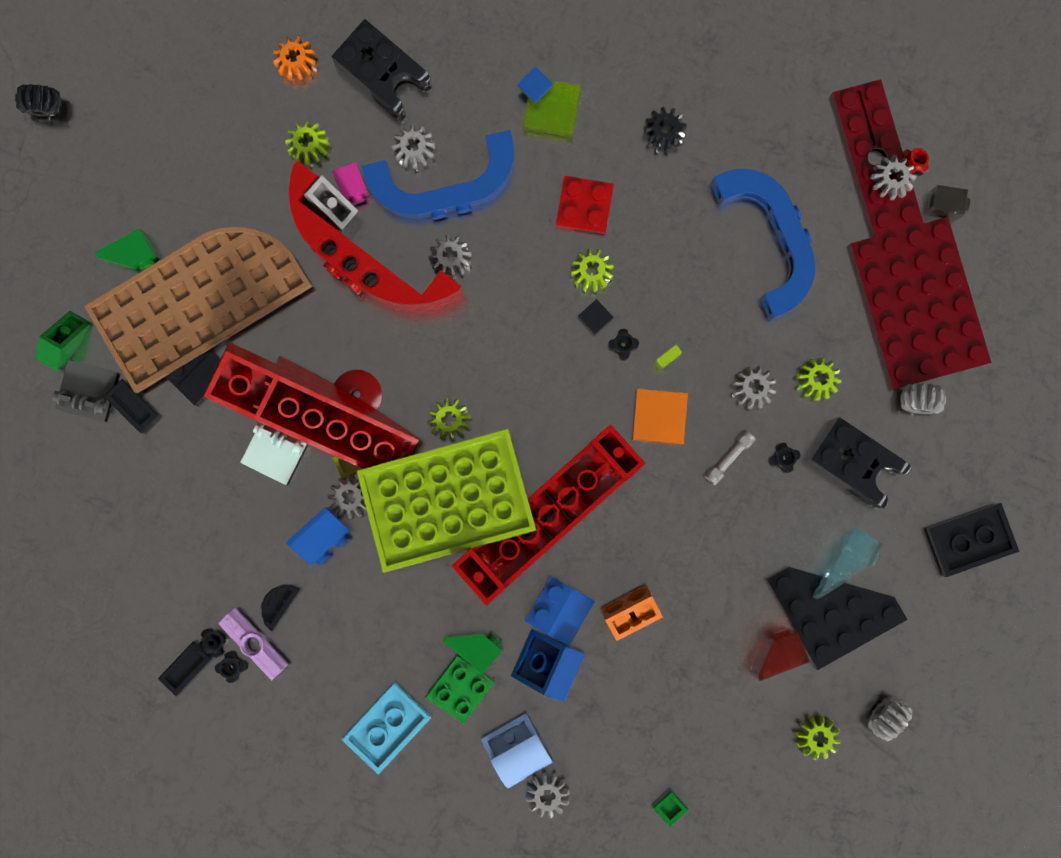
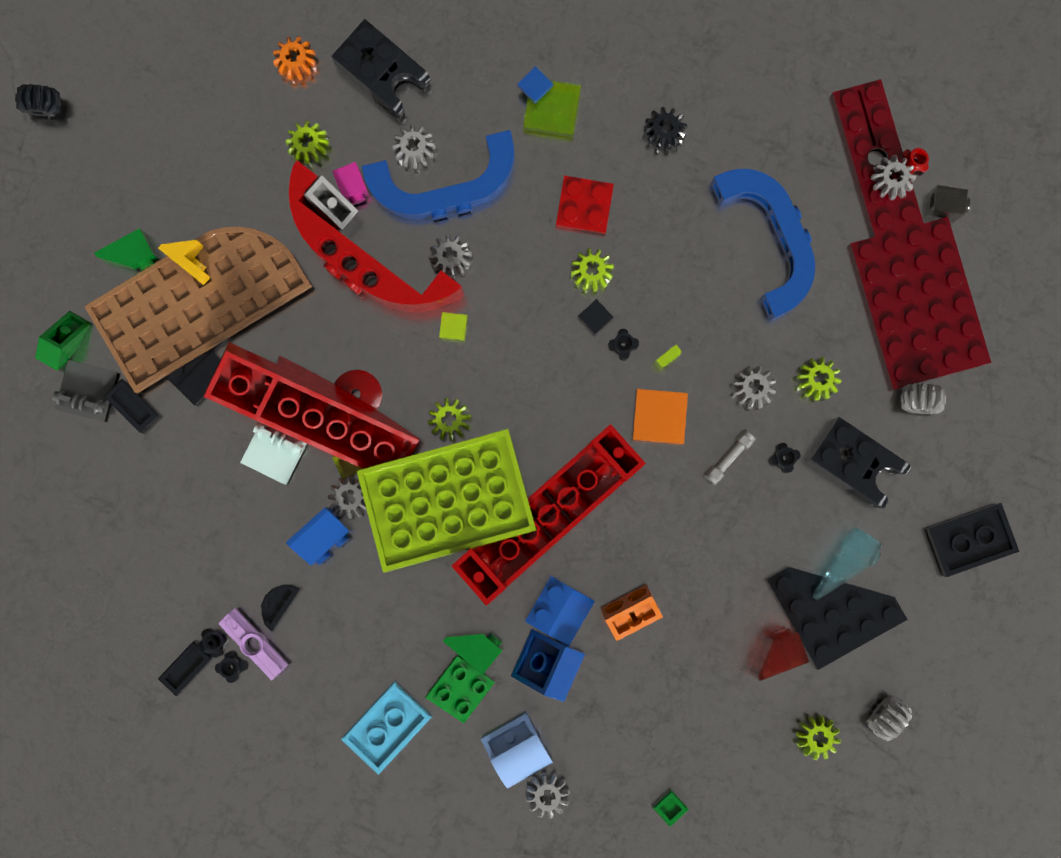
(184, 255): none -> yellow slope
(453, 326): none -> lime tile

